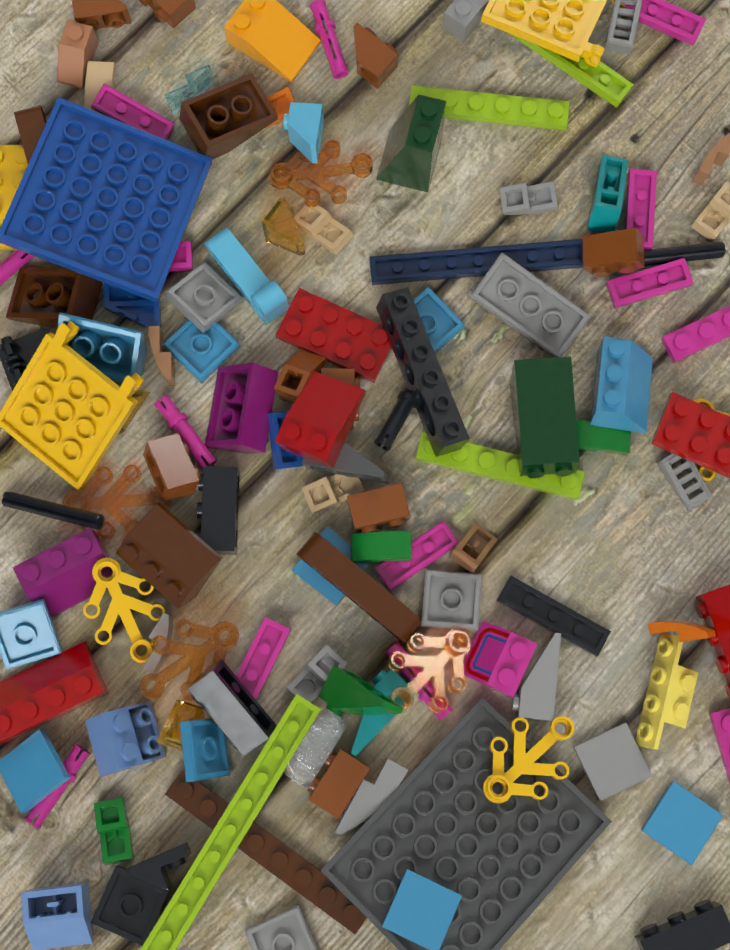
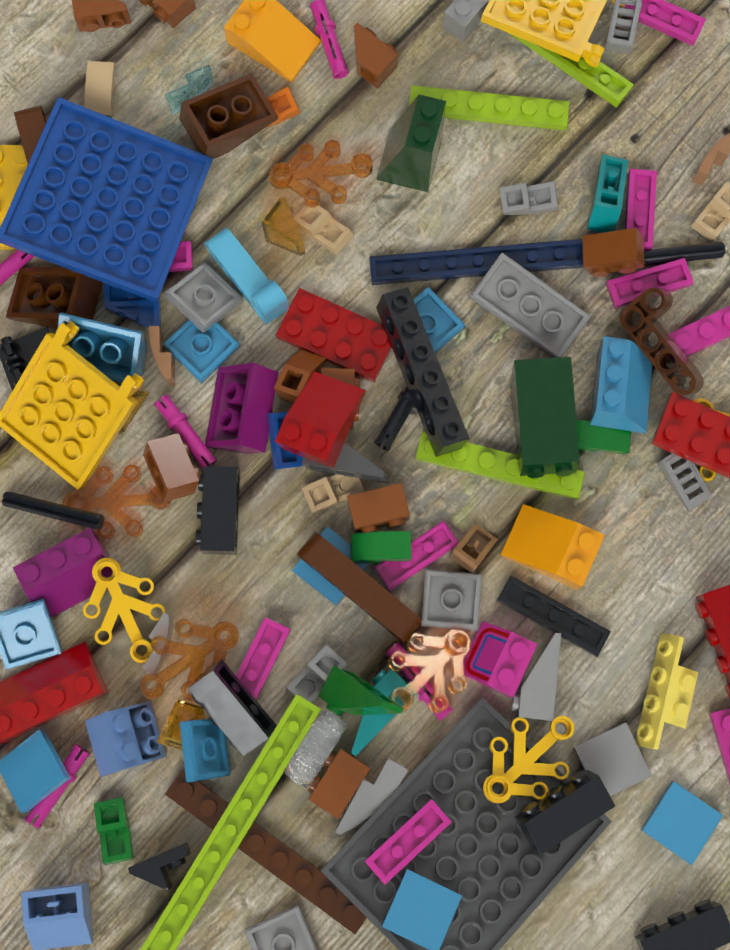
(75, 50): nougat slope -> none
(126, 110): dark pink tile -> none
(129, 906): black plate -> none
(169, 555): reddish brown slope -> none
(305, 128): medium azure slope -> none
(407, 841): none -> dark pink plate
(552, 546): none -> light orange slope
(564, 810): none -> black brick
(665, 344): none -> reddish brown beam
(686, 630): orange slope -> none

